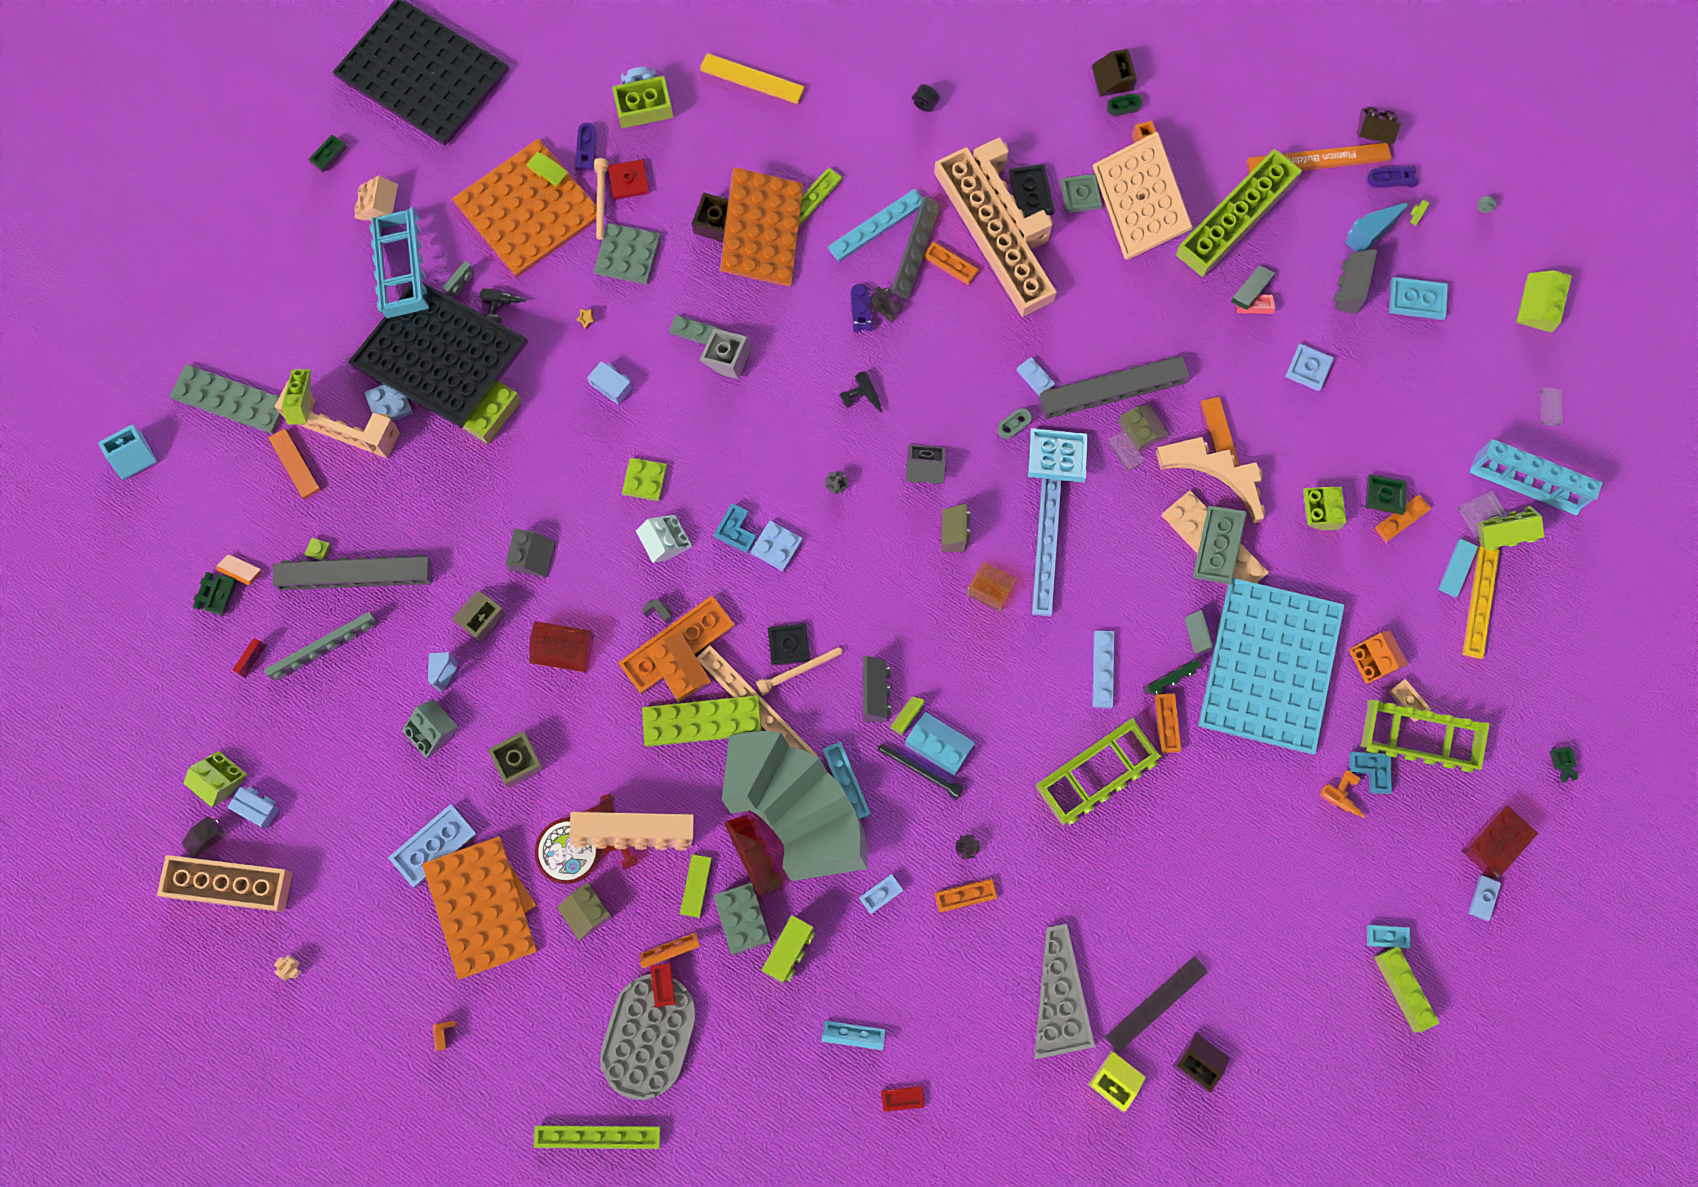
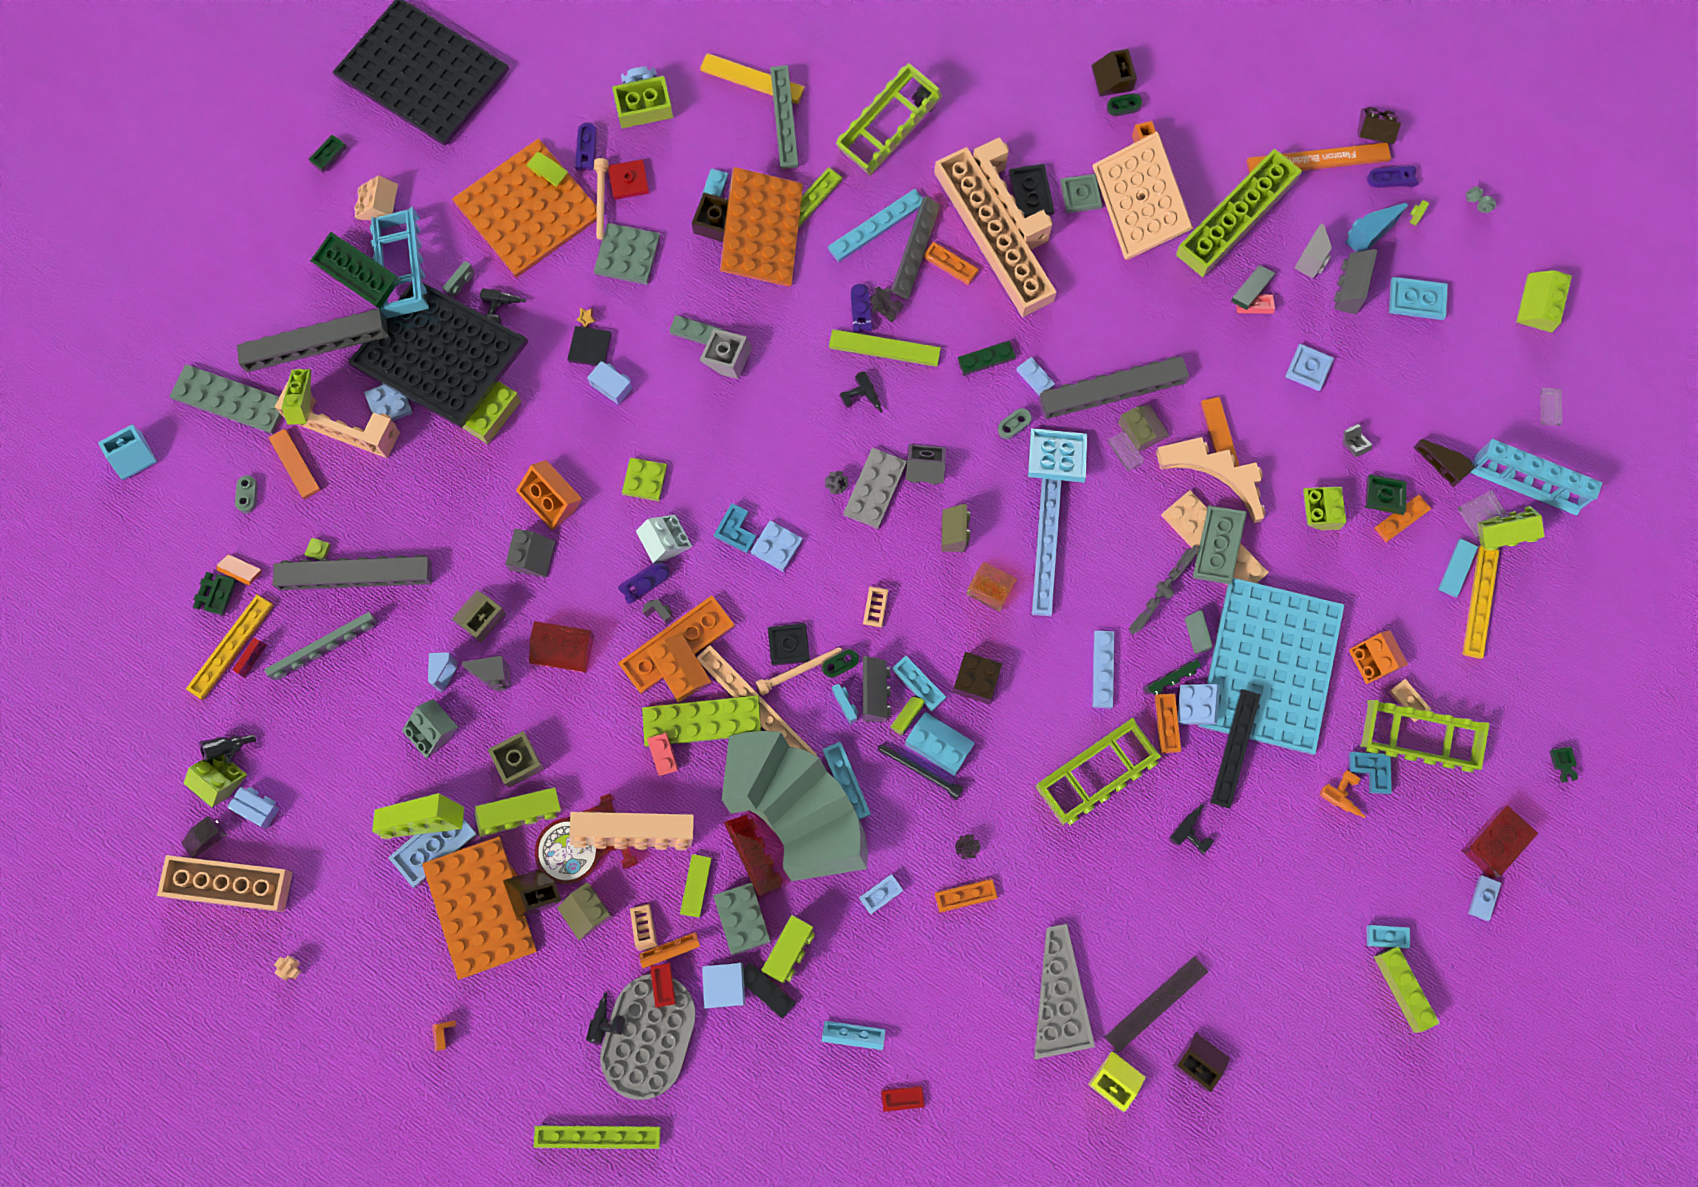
(224, 746): none -> black piece
(229, 647): none -> yellow tile
(246, 493): none -> sand green plate
(312, 340): none -> dark grey brick
(355, 270): none -> dark green plate
(418, 816): none -> lime wedge
(491, 671): none -> dark grey slope
(517, 811): none -> lime wedge
(531, 893): none -> dark brown slope
(548, 494): none -> orange slope
(589, 346): none -> black tile
(600, 1024): none -> black piece
(644, 581): none -> dark purple plate
(649, 943): none -> light nougat slope
(662, 753): none -> coral plate
(716, 183): none -> medium azure plate
(723, 985): none -> light blue tile
(767, 991): none -> black plate
(784, 117): none -> sand green plate
(839, 663): none -> dark green plate
(849, 710): none -> medium azure plate
(869, 114): none -> lime window
(875, 488): none -> light grey plate
(884, 347): none -> lime tile
(884, 592): none -> light nougat slope
(918, 683): none -> medium azure plate
(977, 678): none -> dark brown brick
(986, 358): none -> dark green plate
(1164, 589): none -> dark grey piece
(1185, 830): none -> black piece
(1198, 704): none -> light blue plate
(1235, 748): none -> black plate
(1315, 254): none -> light grey slope
(1355, 441): none -> dark grey bracket
(1448, 463): none -> dark brown slope
(1474, 194): none -> sand green plate

